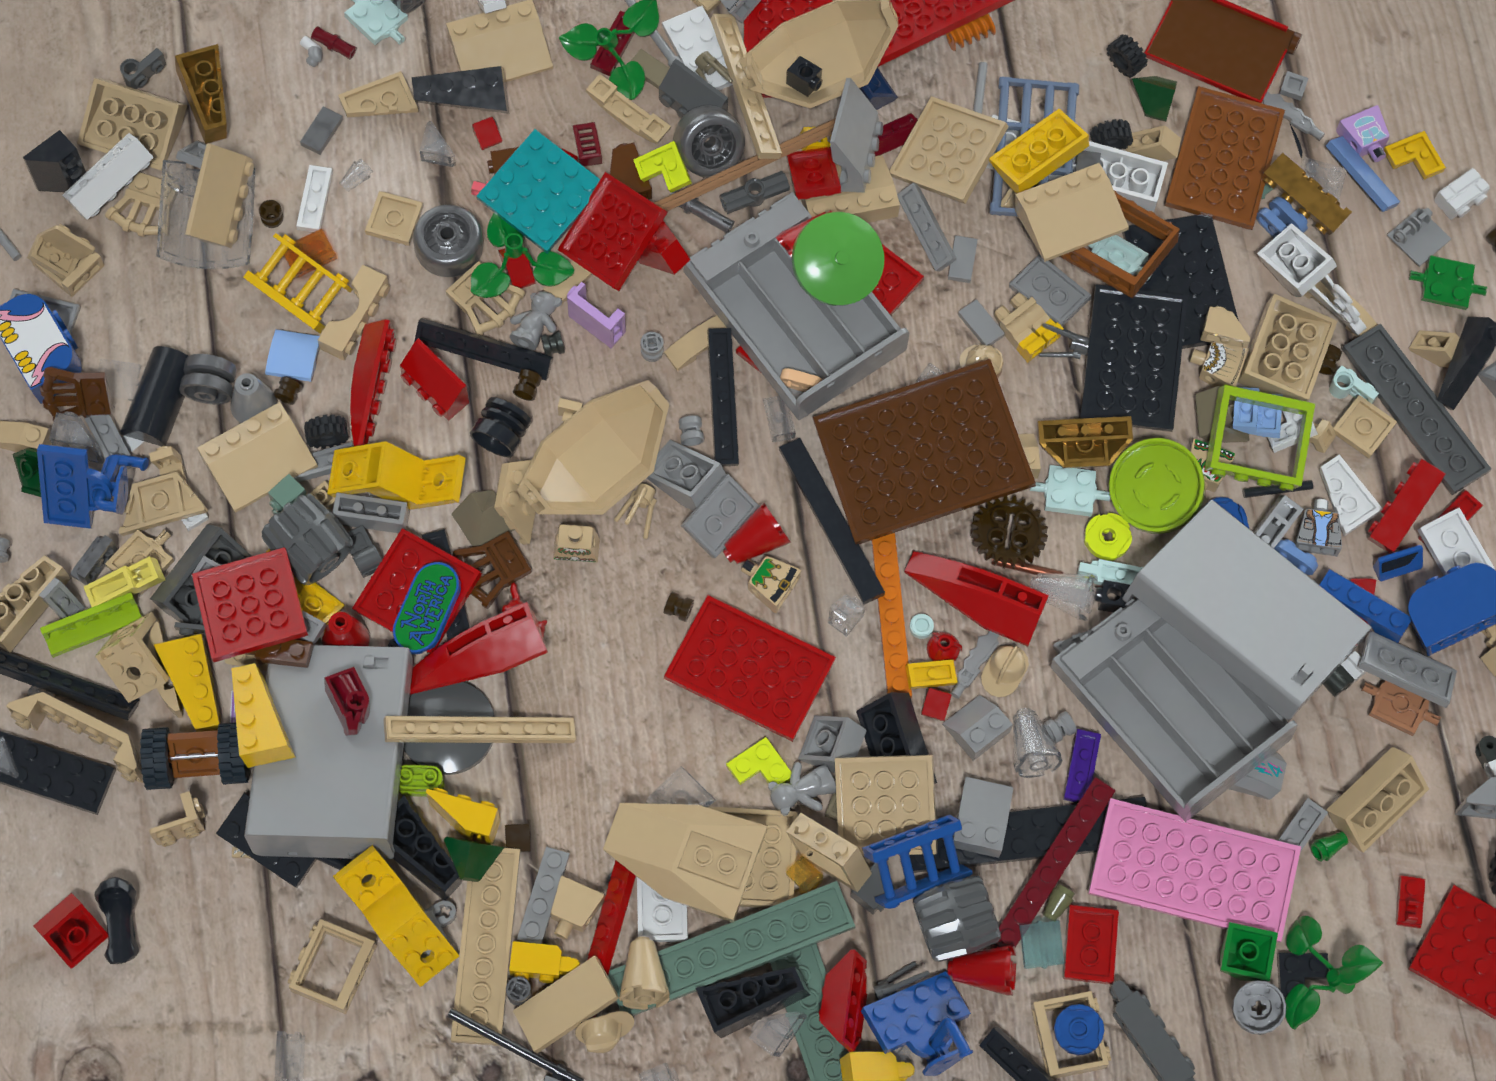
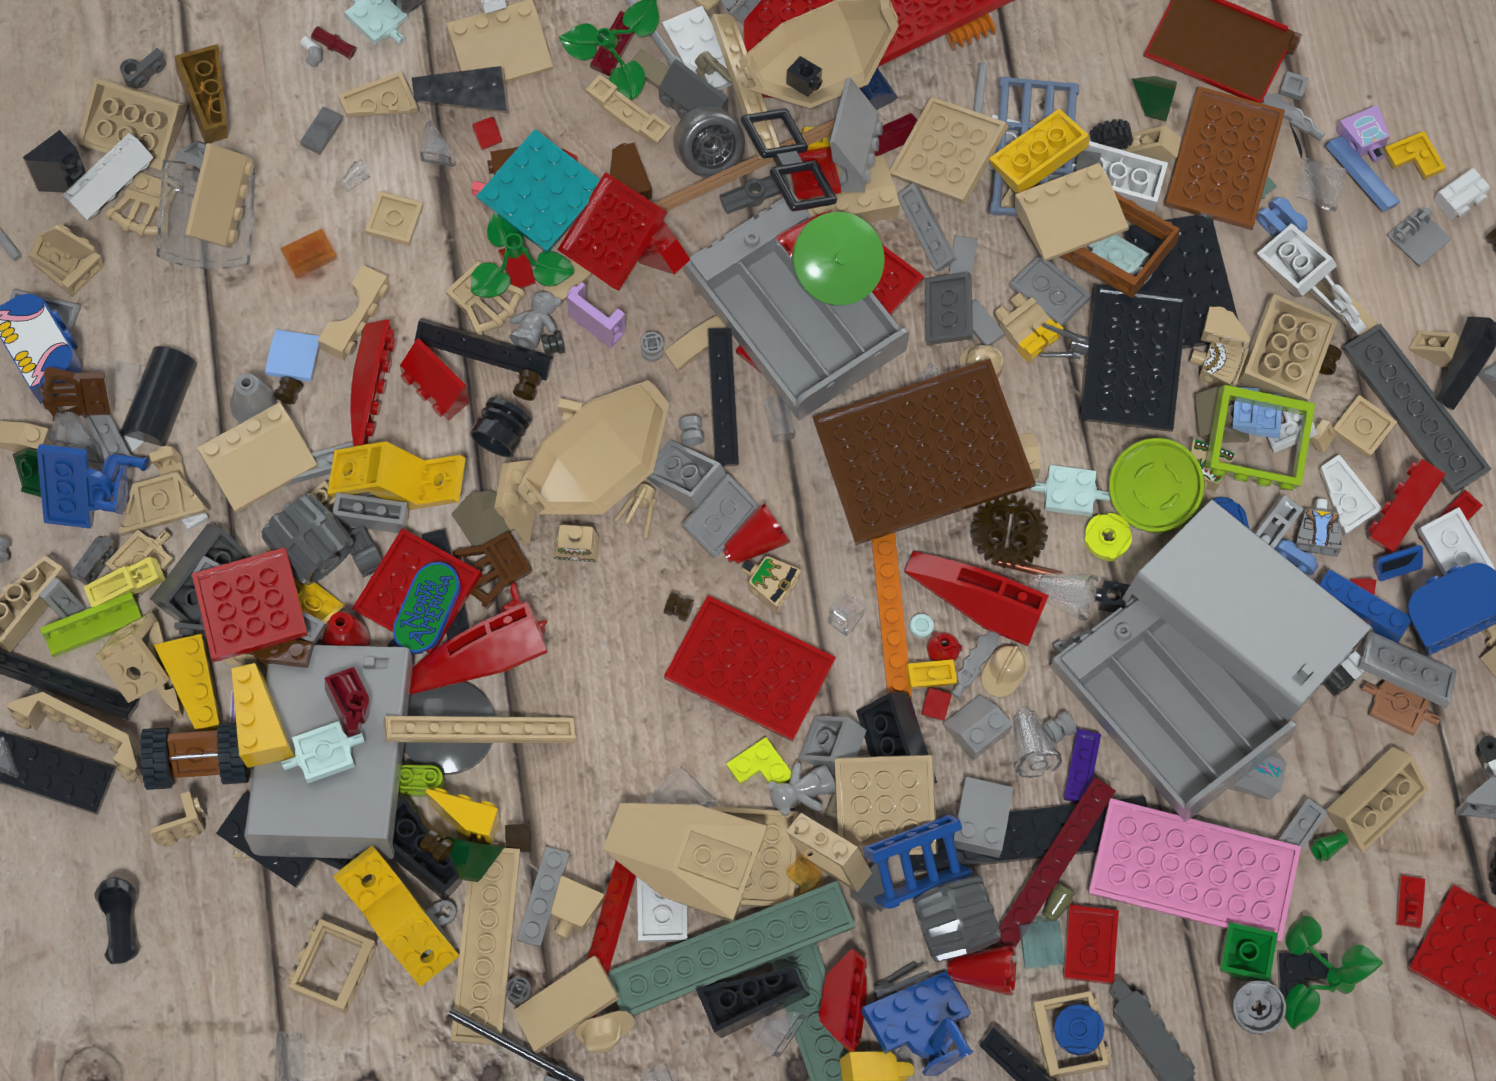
(71, 930): red slope -> none
(208, 379): flat silver wheel -> none
(269, 208): dark brown wheel -> none
(278, 291): yellow fence -> none
(285, 491): sand green brick -> none
(314, 198): white plate -> none
(323, 752): none -> light aqua plate
(326, 431): black tyre -> none
(436, 845): none -> dark brown wheel
(442, 255): flat silver wheel -> none
(539, 962): yellow hinge -> none
(591, 158): dark red slope -> none
(643, 977): tan cone -> none
(664, 161): neon yellow plate -> none
(707, 214): flat silver pin -> none
(788, 159): none -> black bar
(798, 380): light nougat beam -> none
(831, 521): black tile -> none
(949, 308): none -> dark grey plate
(1085, 441): pearl gold wedge -> none
(1109, 571): light aqua hinge -> none
(1127, 55): black tyre -> none
(1274, 489): black bar -> none
(1306, 194): pearl gold wedge -> none
(1353, 384): light aqua plate -> none
(1448, 282): green plate -> none

